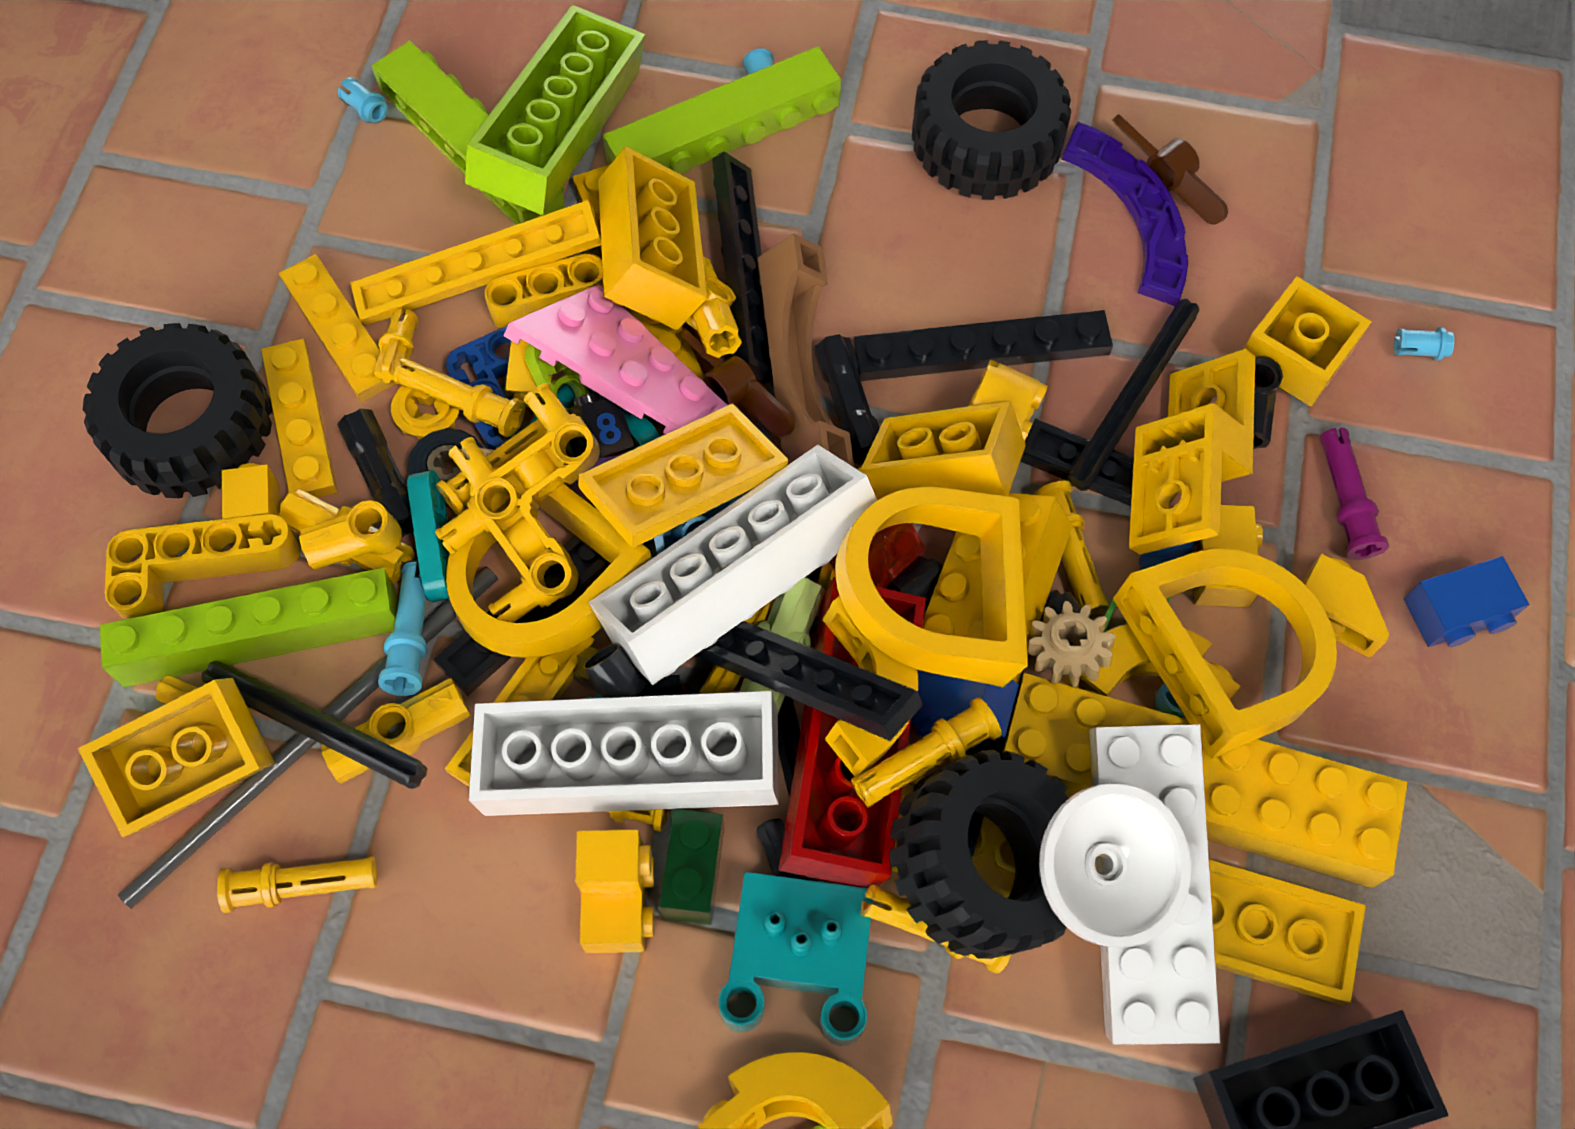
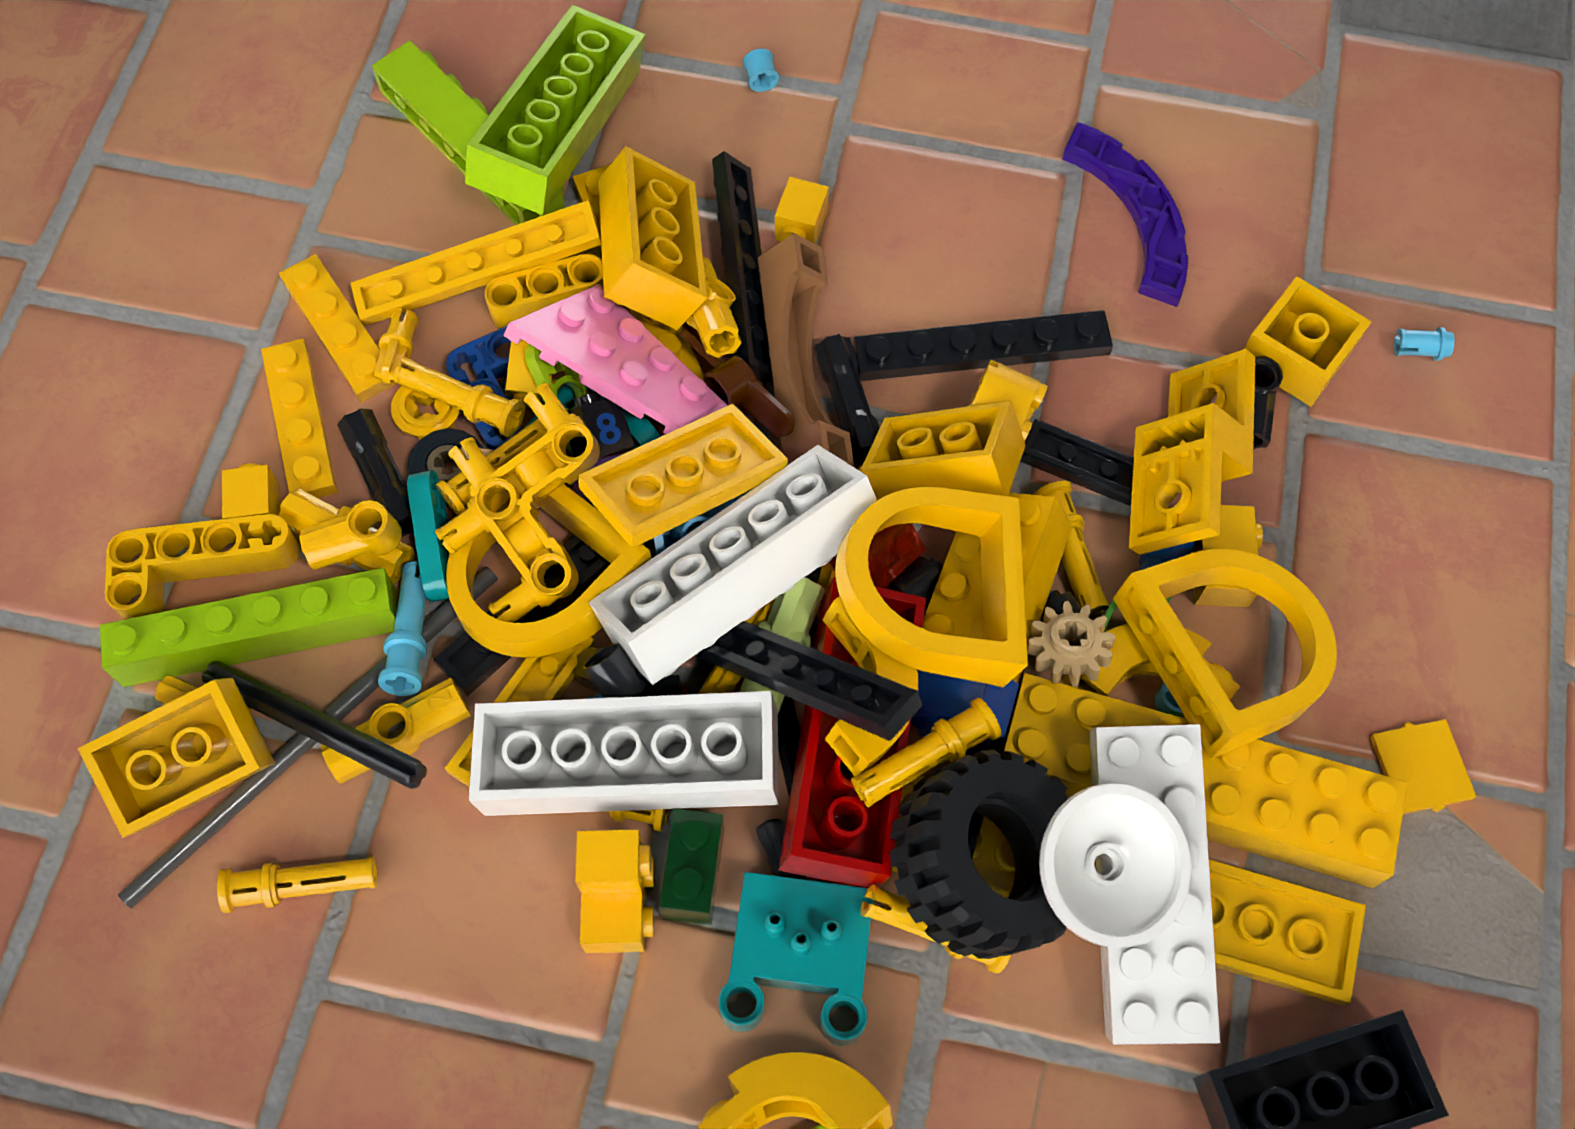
(150, 372): black tyre -> none
(370, 105): medium azure pin -> none
(733, 113): lime brick -> none
(801, 210): none -> yellow brick
(997, 80): black tyre -> none
(1133, 395): black axle -> none
(1176, 168): reddish brown piece -> none
(1347, 604): yellow slope -> none
(1355, 510): magenta pin -> none
(1428, 761): none -> yellow piece
(1466, 602): blue brick -> none

